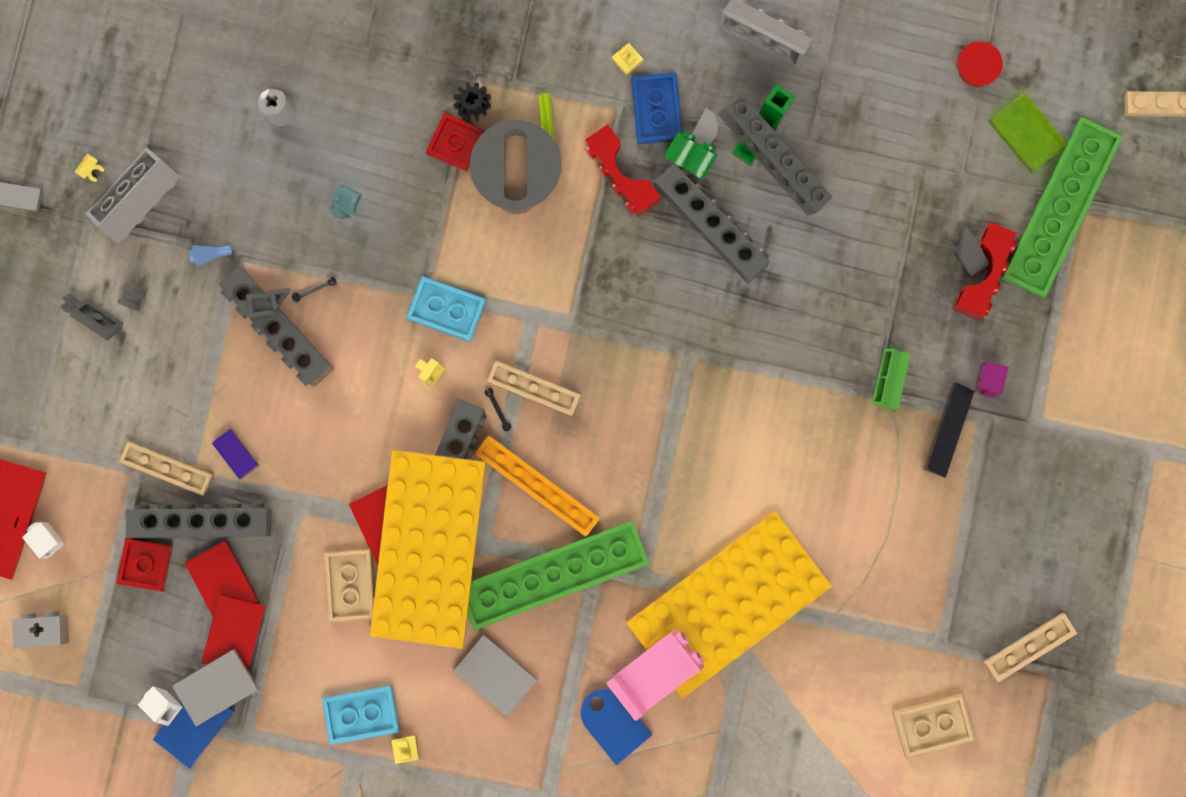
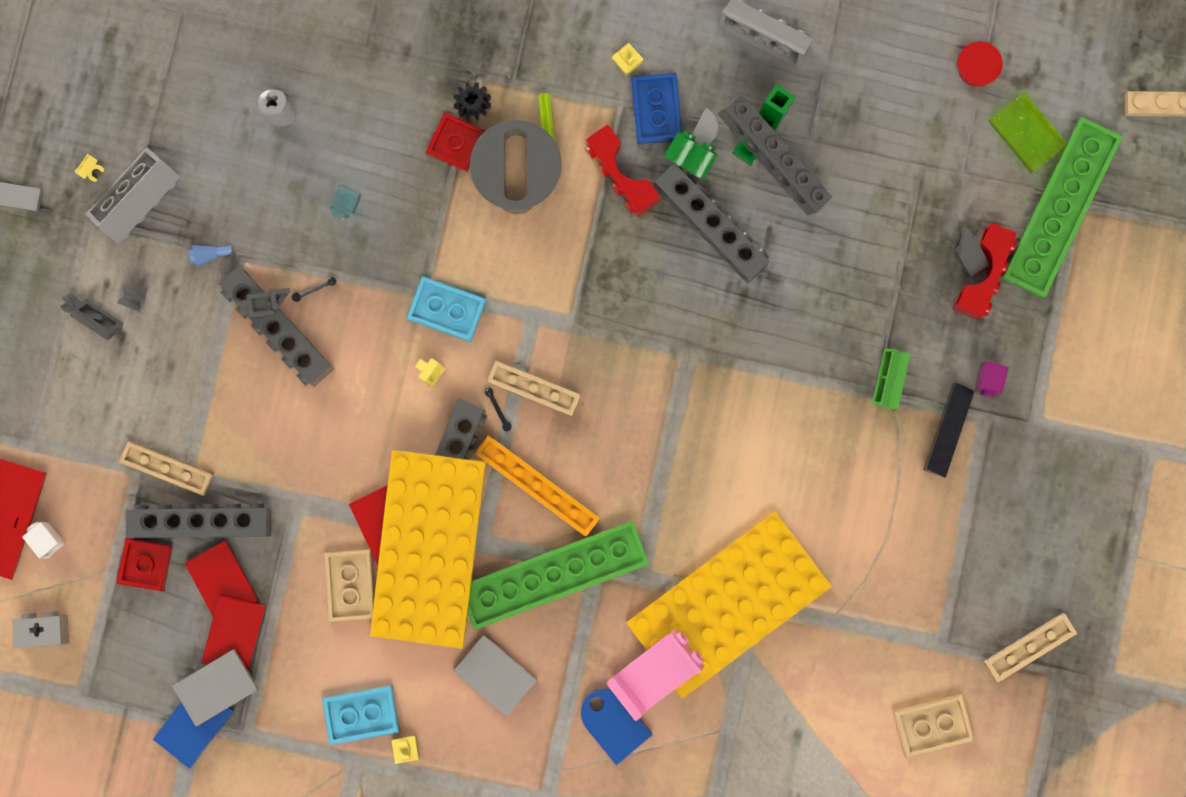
(160, 705): white brick -> none
(235, 454): dark purple tile -> none

